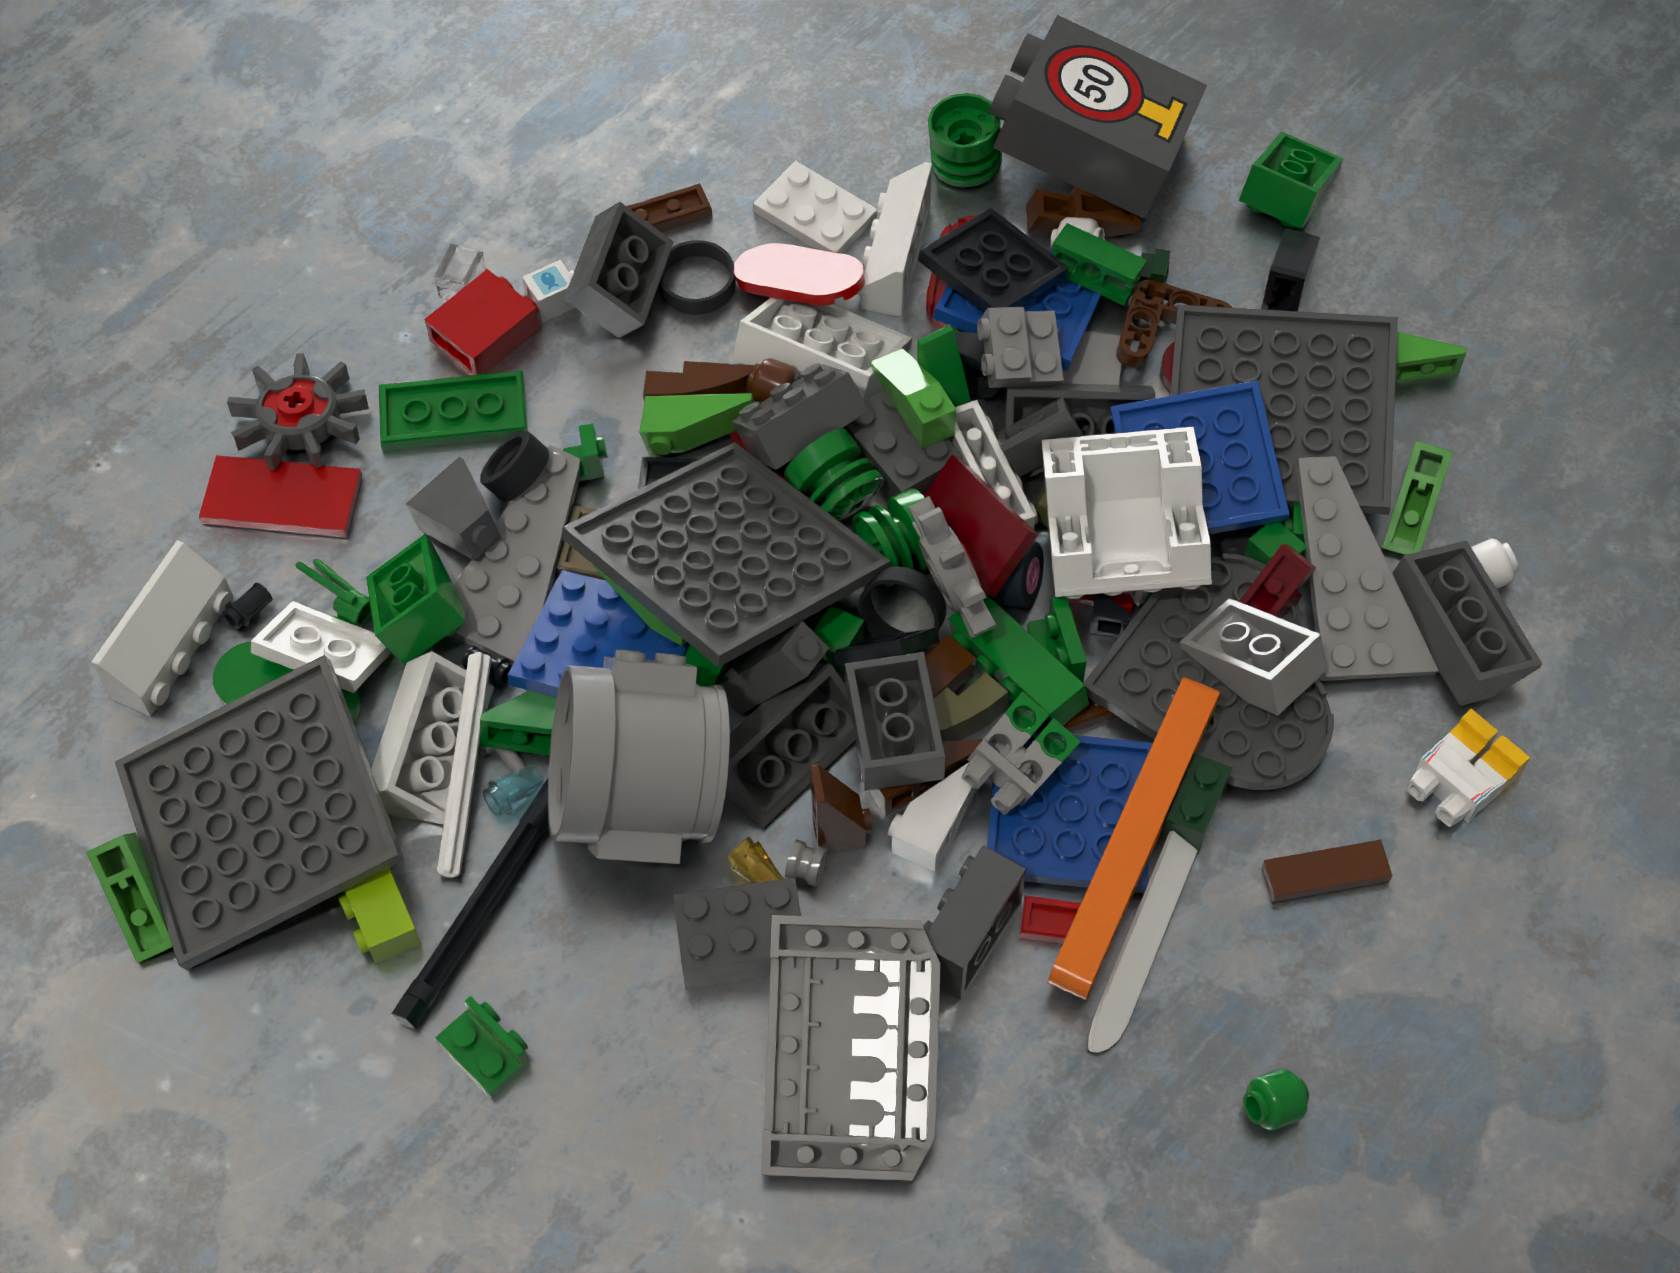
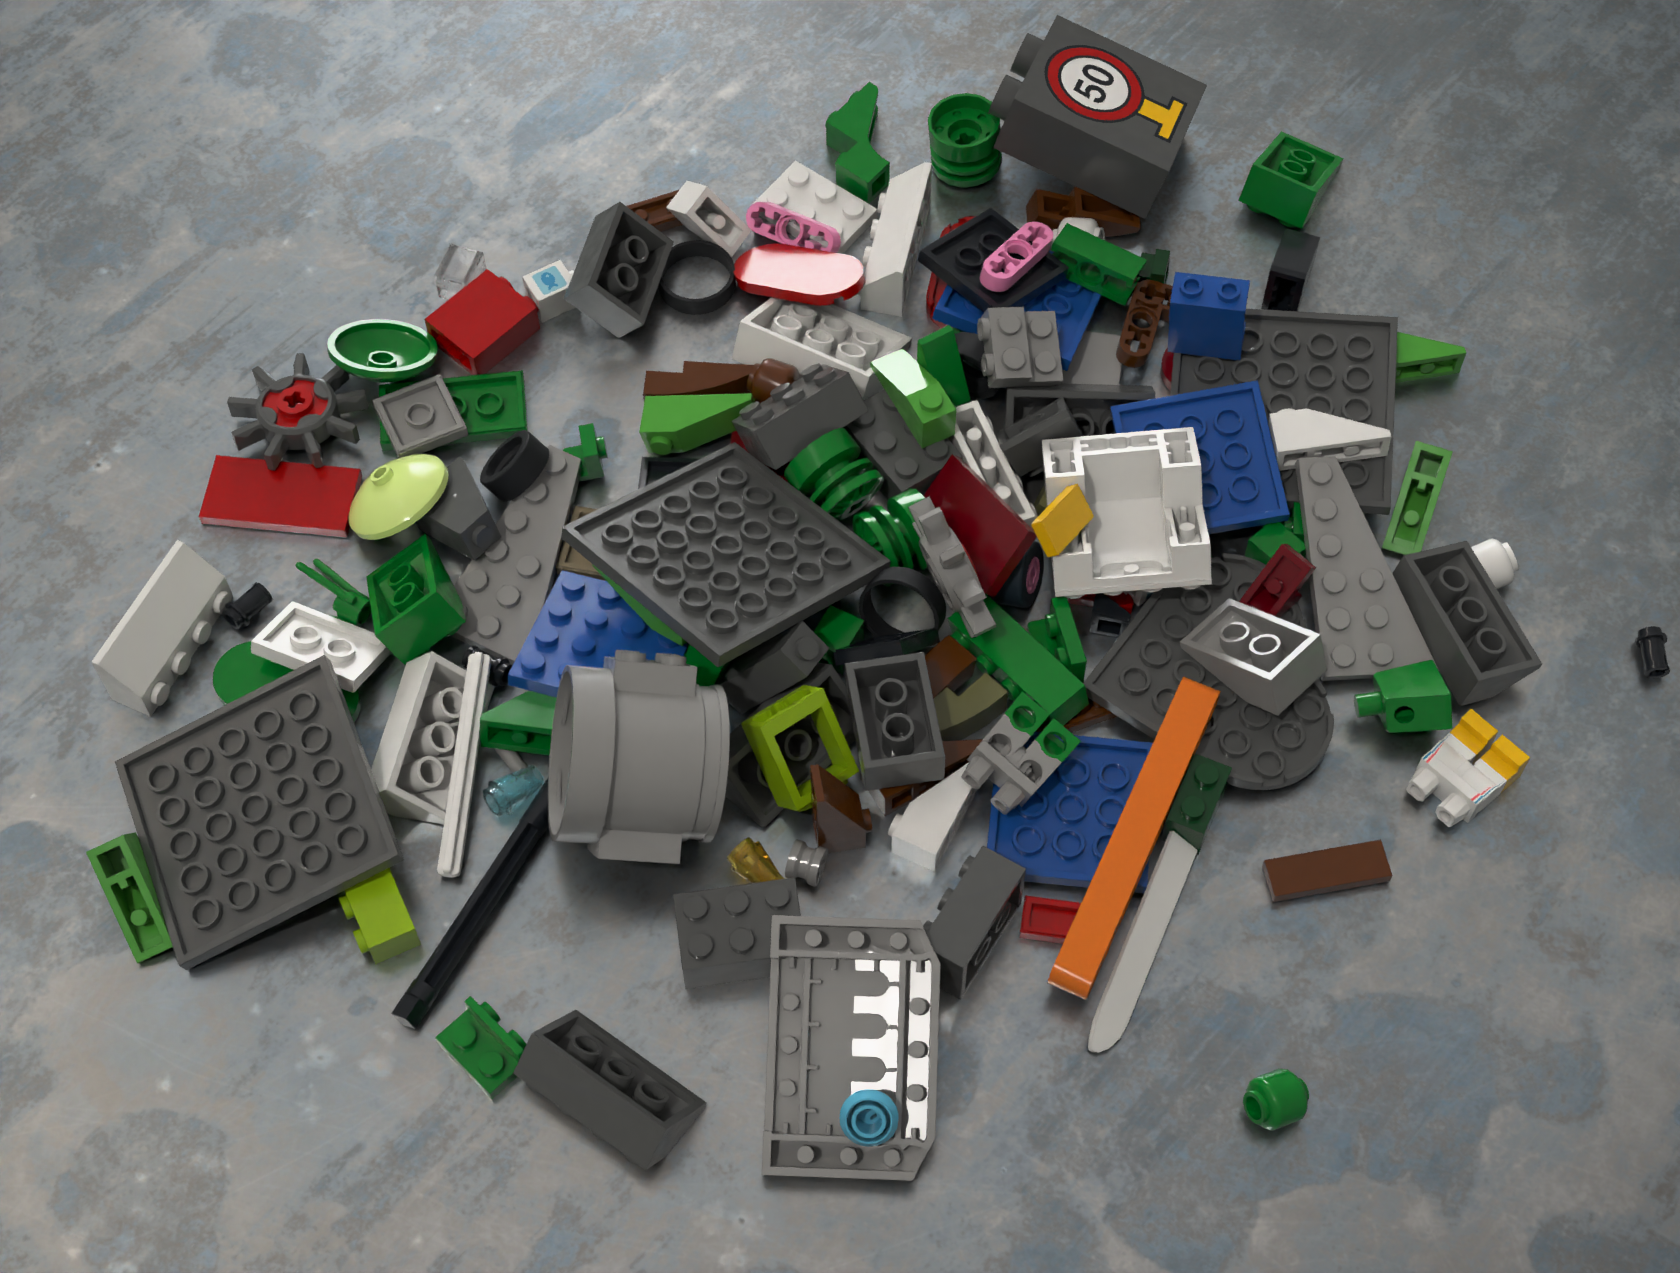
(382, 350): none -> green dish
(397, 495): none -> yellowish green dish
(420, 417): none -> light grey tile
(608, 1088): none -> dark grey slope
(708, 216): none -> white slope
(779, 716): none -> lime window
(784, 216): none -> bright pink beam
(851, 133): none -> green arch
(869, 1117): none -> medium azure cone
(1014, 268): none -> bright pink beam
(1062, 520): none -> yellow tile
(1207, 315): none -> blue panel
(1319, 434): none -> white slope
(1408, 699): none -> green torso
(1653, 652): none -> black pin

